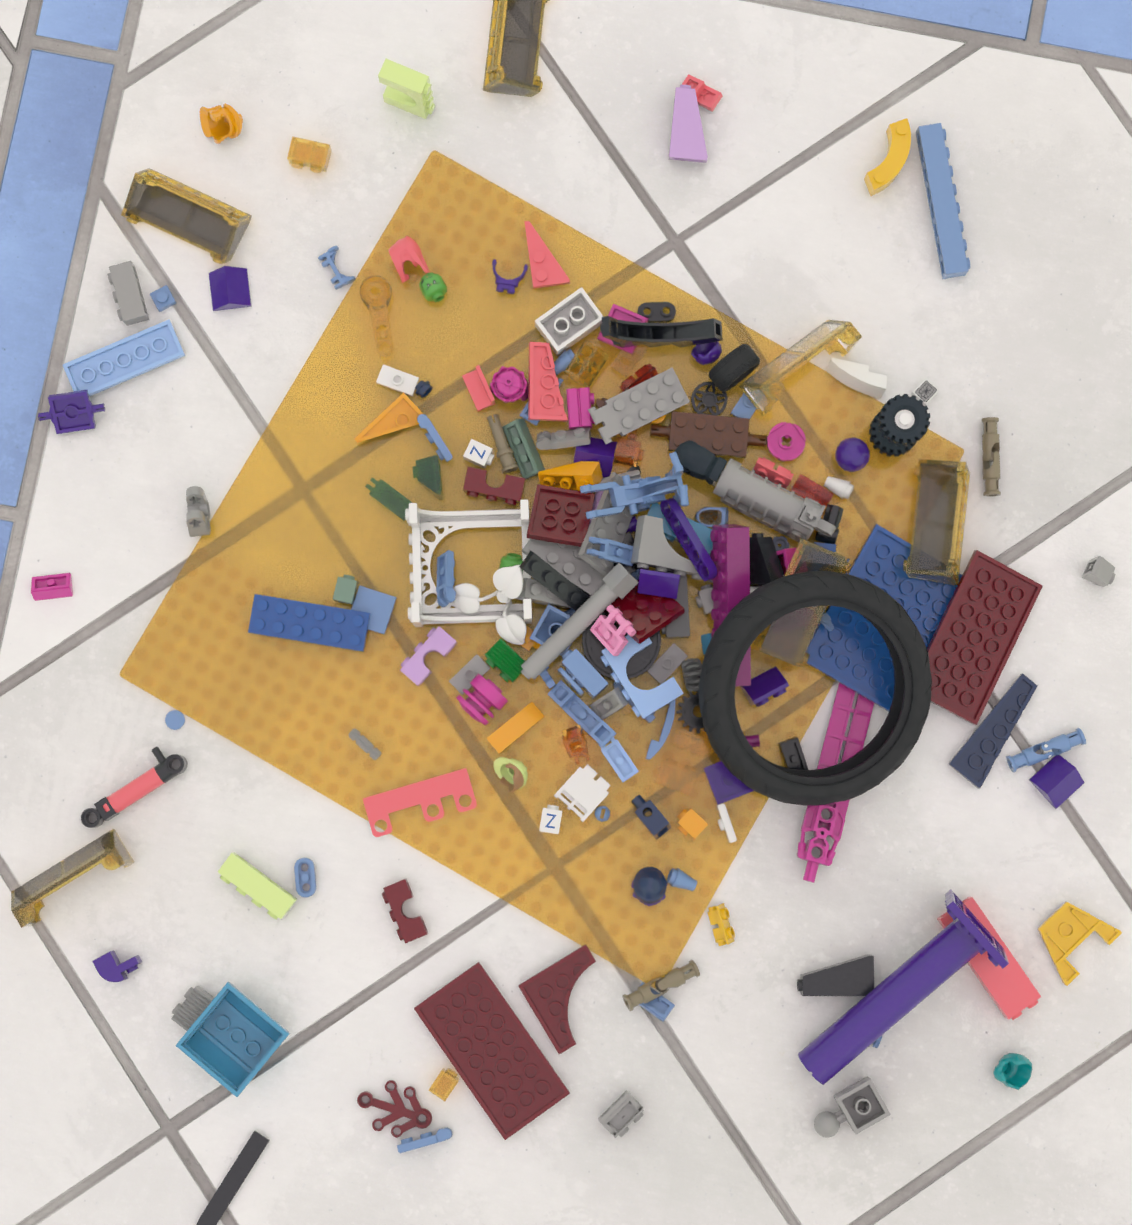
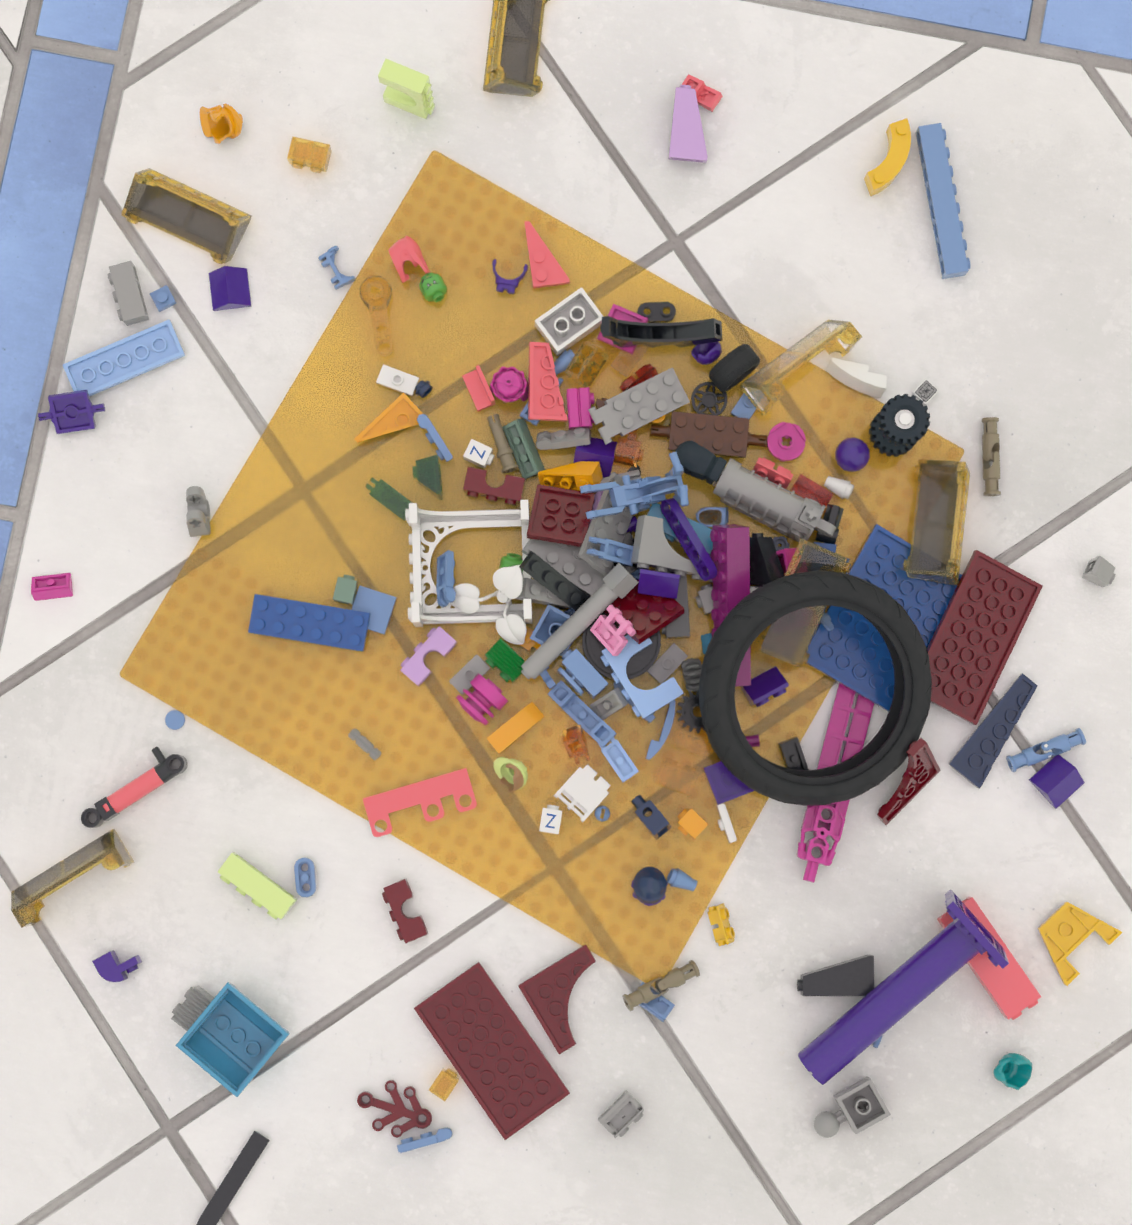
(919, 772): none -> dark red plate

